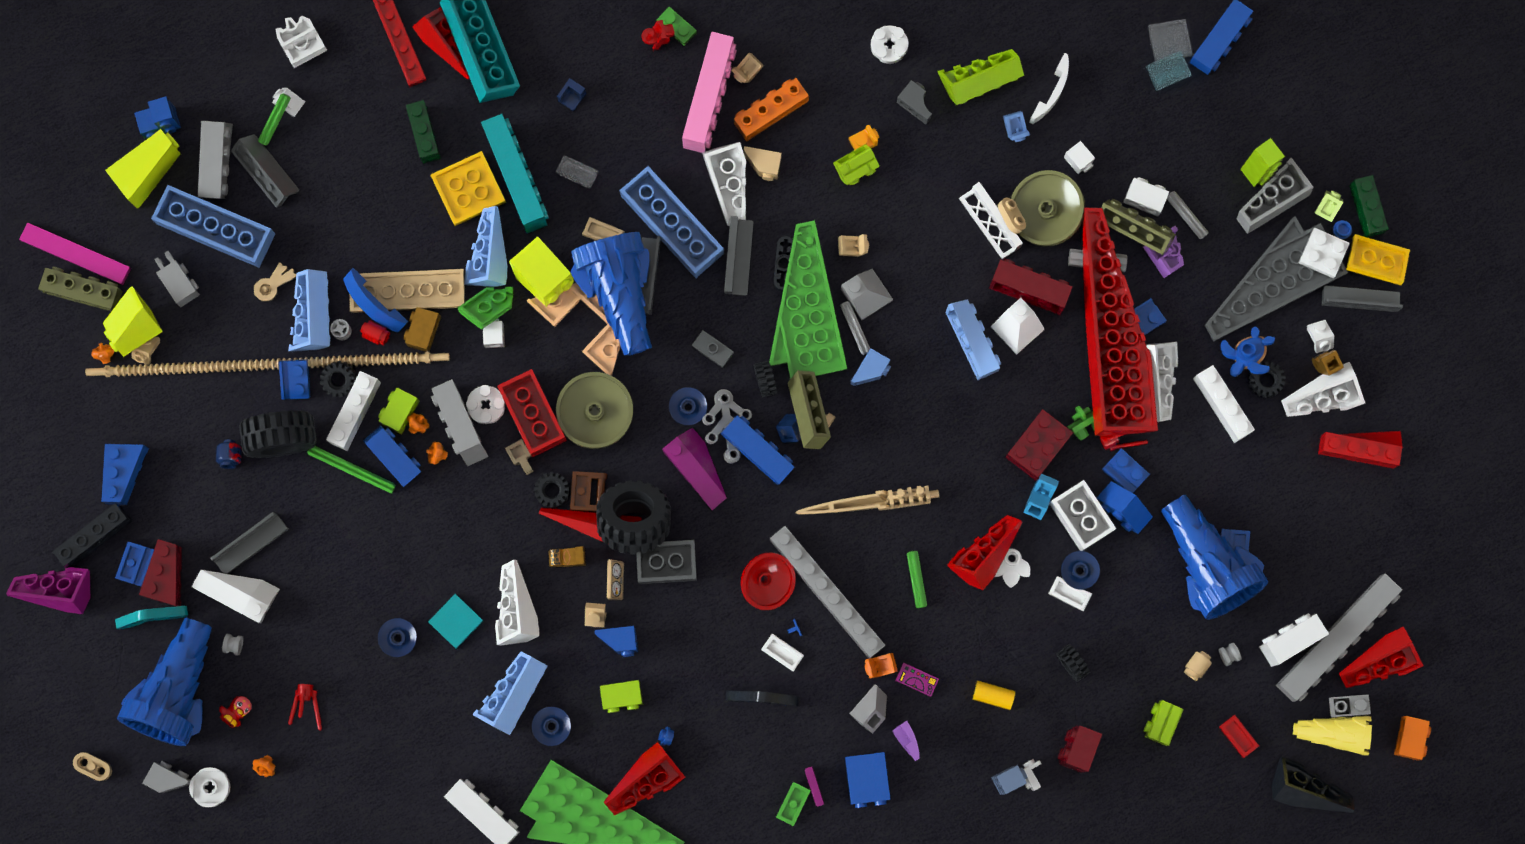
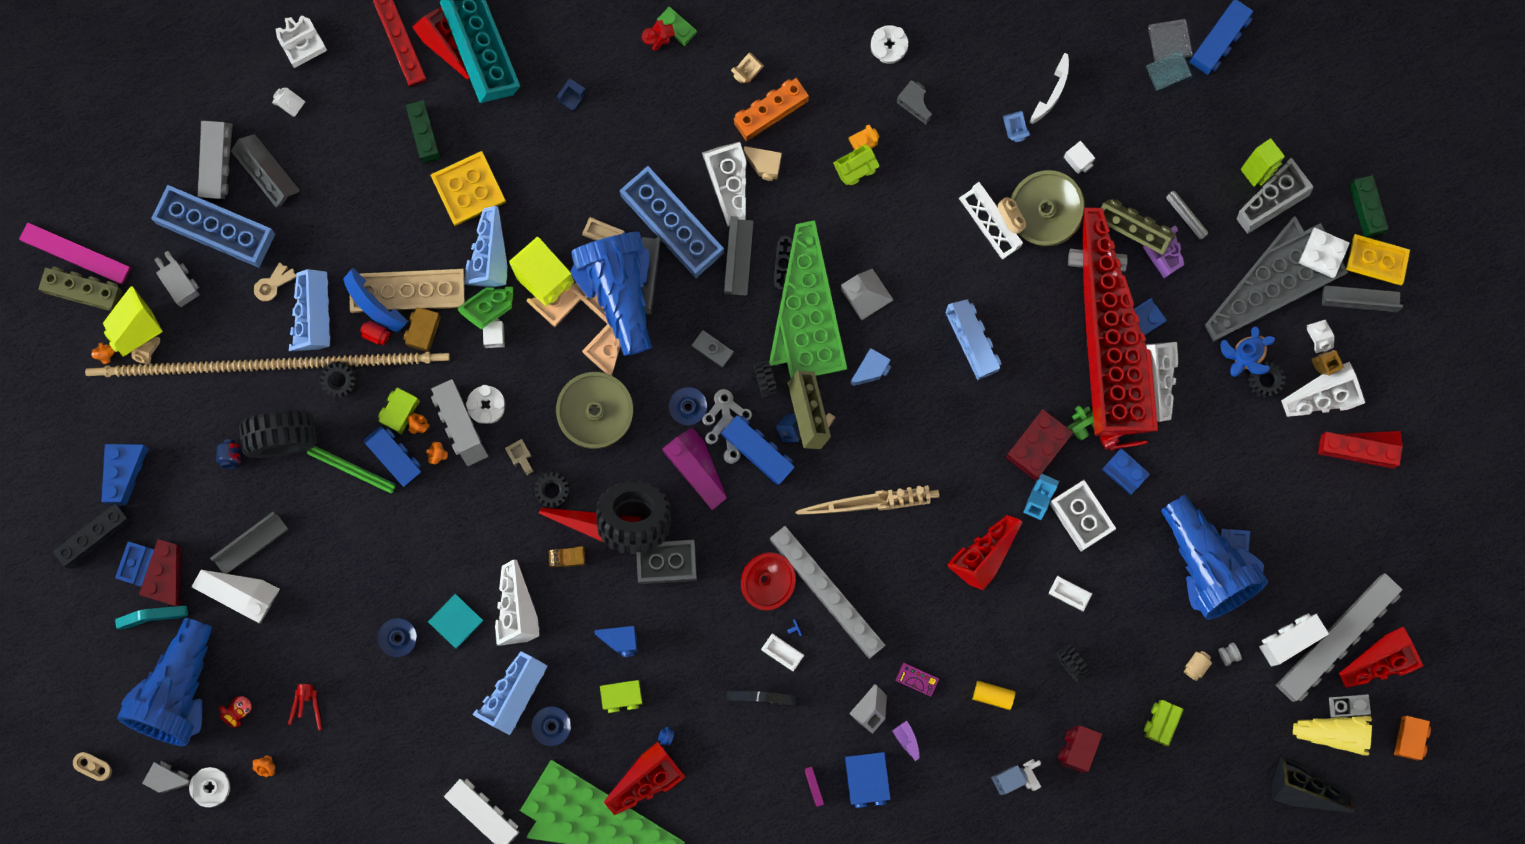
(57, 590): magenta wedge -> none
(144, 167): neon yellow slope -> none
(159, 116): blue brick -> none
(232, 644): light grey wheel -> none
(274, 119): bright green axle -> none
(294, 379): blue plate -> none
(338, 327): light grey wheel -> none
(353, 411): white brick -> none
(513, 170): teal brick -> none
(531, 413): red brick -> none
(577, 171): clear tile -> none
(582, 490): reddish brown plate -> none
(595, 614): tan bracket -> none
(615, 574): slope -> none
(708, 92): bright pink brick -> none
(793, 803): bright green plate -> none
(853, 245): tan bracket -> none
(855, 327): light grey axle -> none
(880, 666): orange bracket -> none
(916, 579): bright green axle -> none
(981, 76): lime wedge -> none
(1013, 570): white plate -> none
(1018, 326): white slope -> none
(1030, 286): dark red brick -> none
(1087, 563): dark blue dish -> none
(1124, 507): blue brick -> none
(1146, 196): white brick -> none
(1223, 404): white brick -> none
(1239, 736): red tile -> none
(1329, 205): yellowish green bracket -> none
(1342, 229): blue plate -> none

